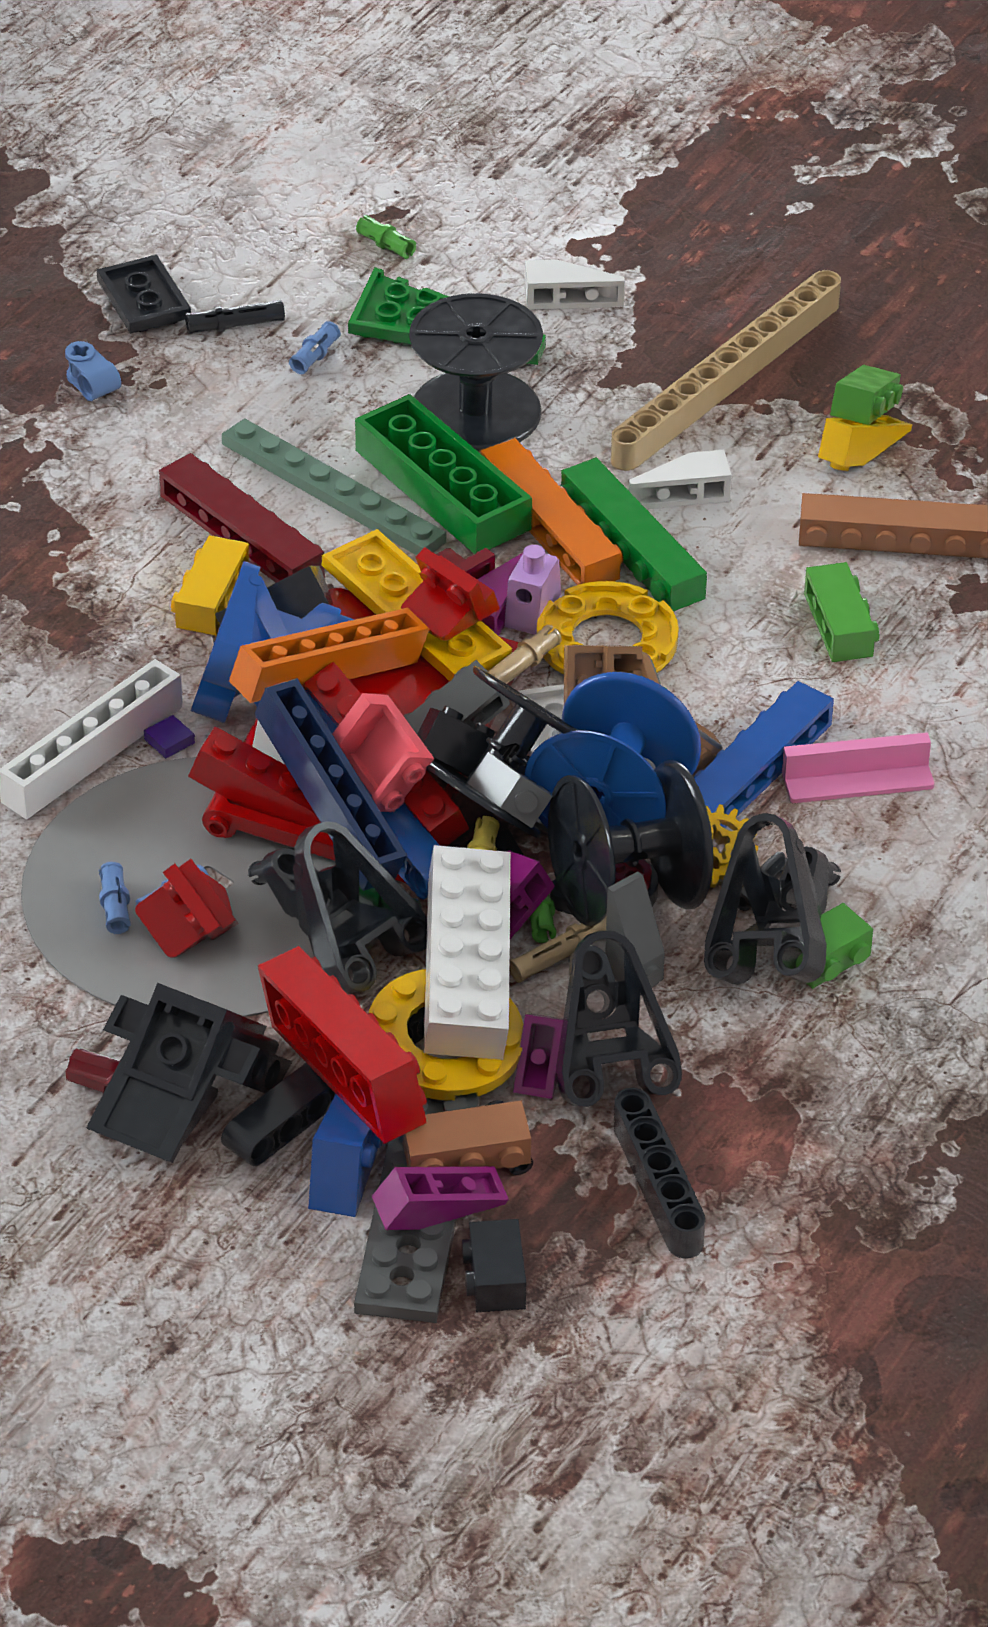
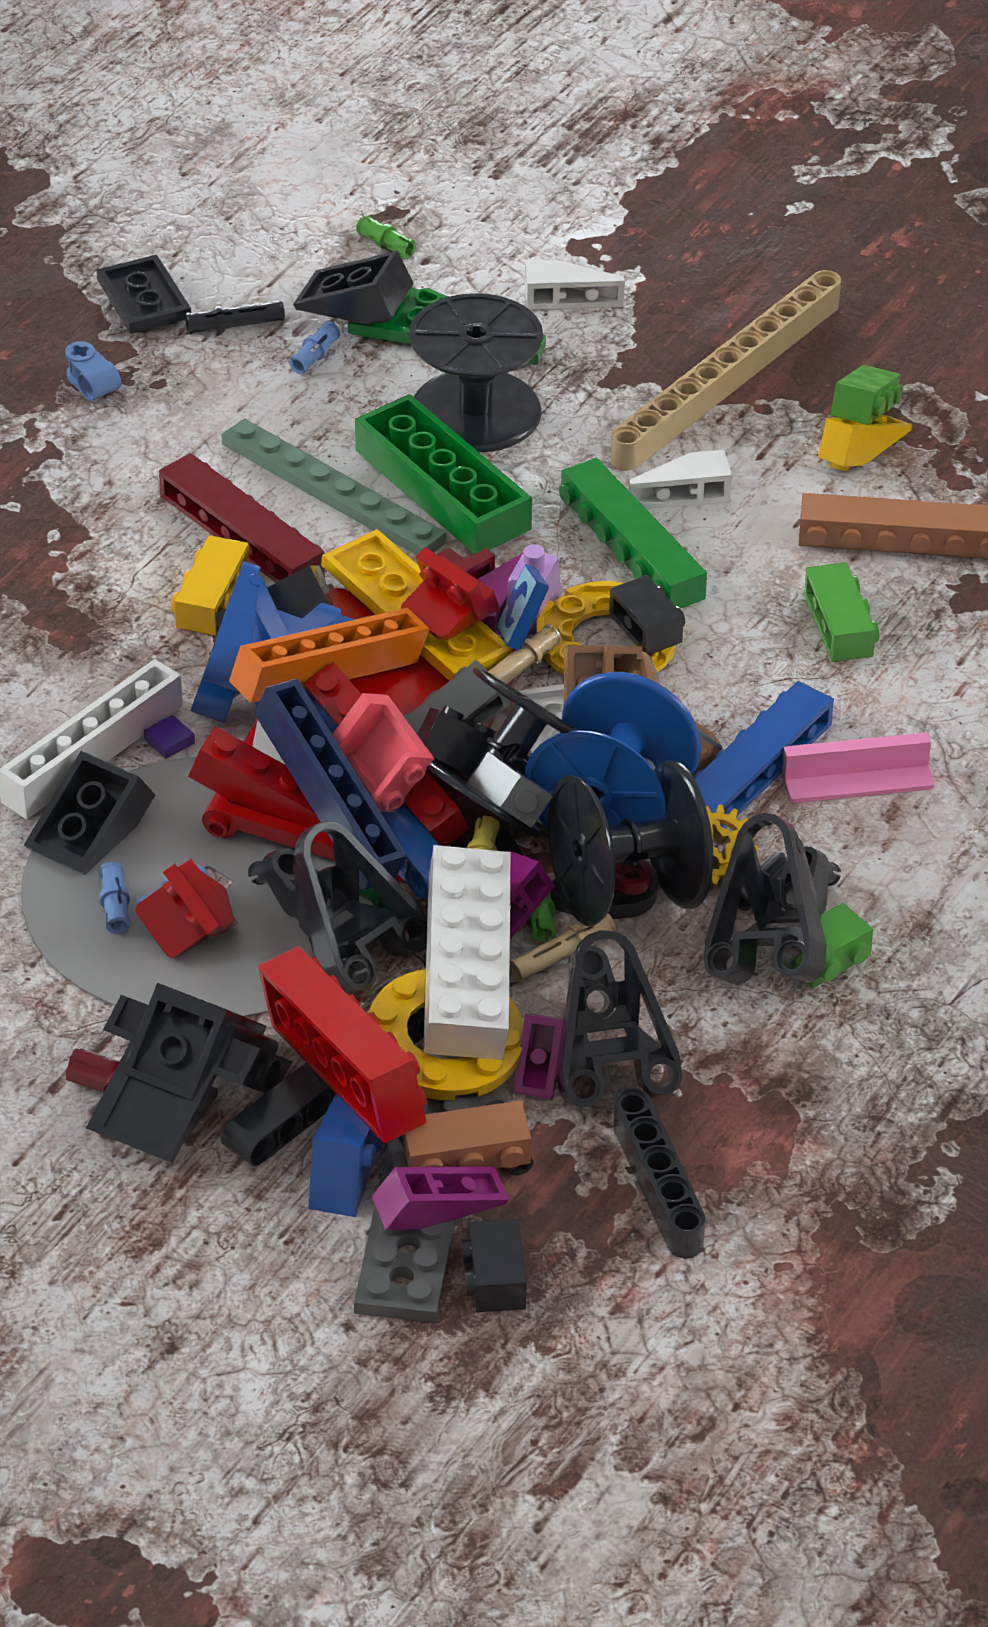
(89, 813): none -> black slope
(358, 290): none -> black slope
(522, 607): none -> blue tile
(557, 519): orange brick -> none
(632, 916): dark grey slope -> none
(646, 615): none -> black brick

